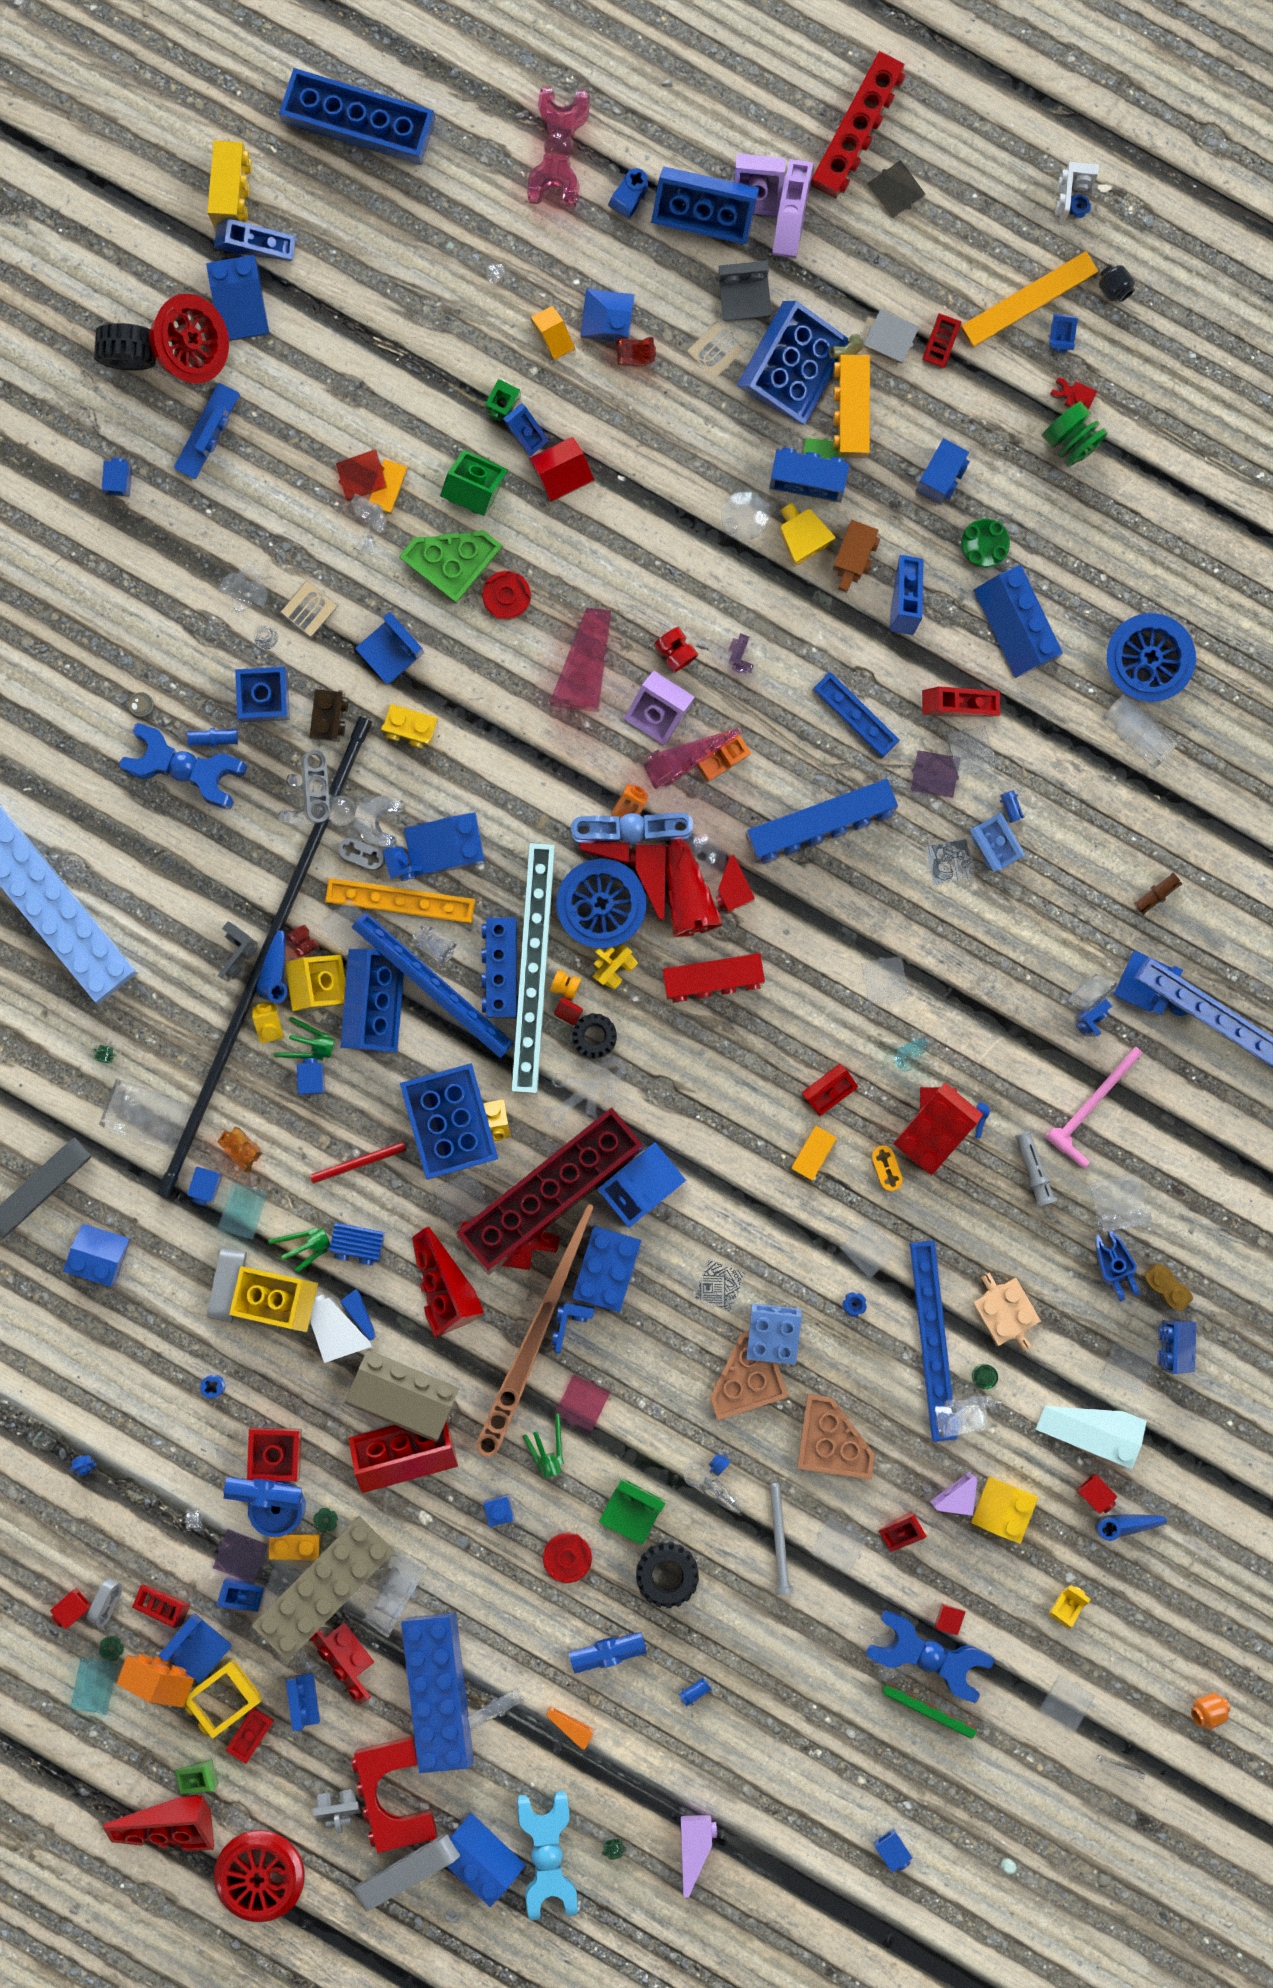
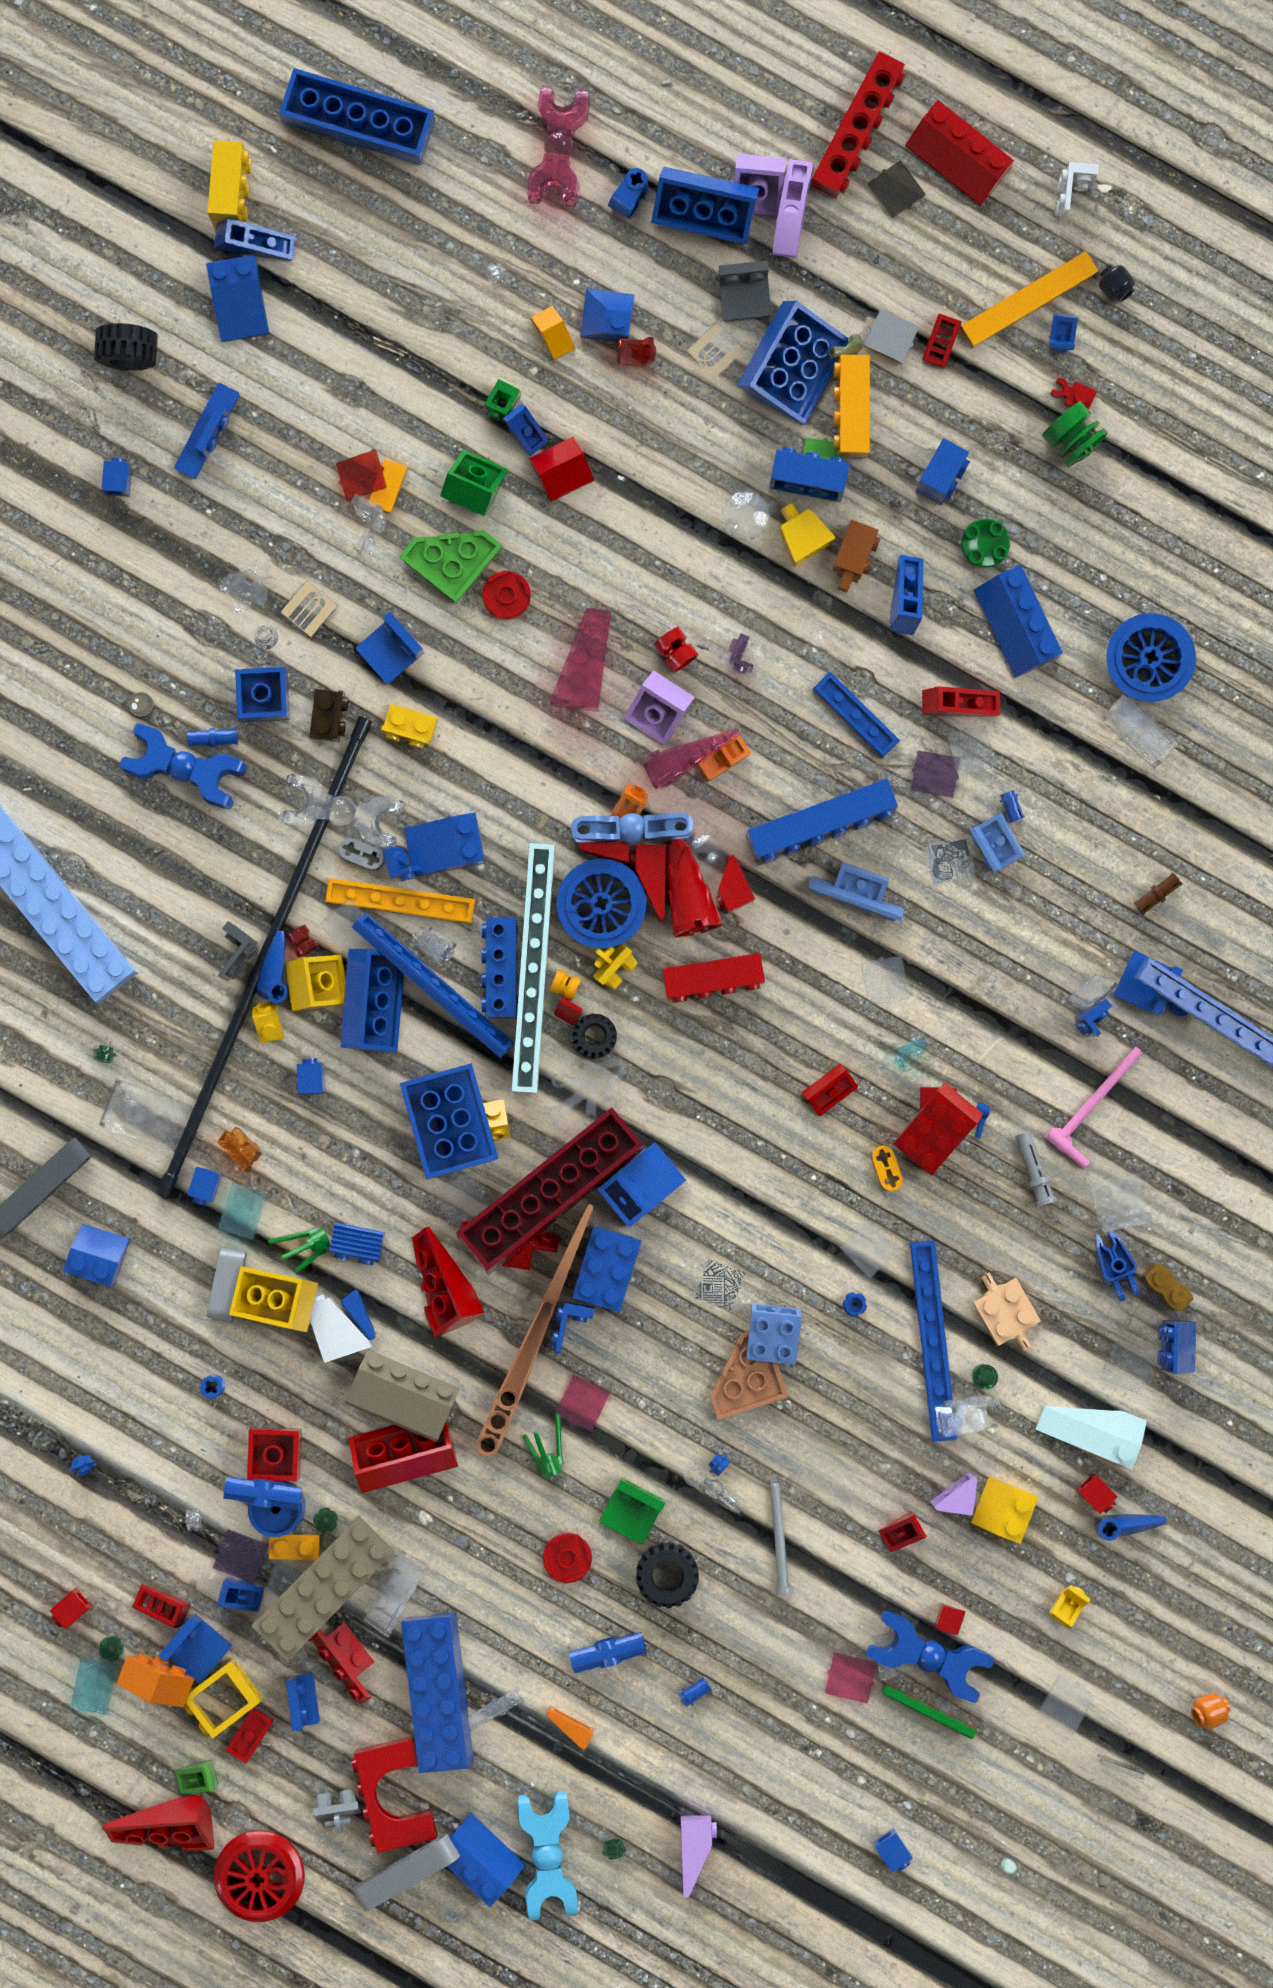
(104, 1602): light grey beam -> none
(188, 339): red piece -> none
(319, 774): light grey beam -> none
(322, 1046): green plant -> none
(358, 1162): red bar -> none
(499, 1510): blue brick -> none
(813, 1152): light orange tile -> none
(832, 1442): nougat plate -> none
(838, 1545): clear piece -> none
(850, 1677): none -> clear pink piece
(858, 888): none -> medium blue bracket
(959, 153): none -> red slope
(1085, 205): blue plate -> none

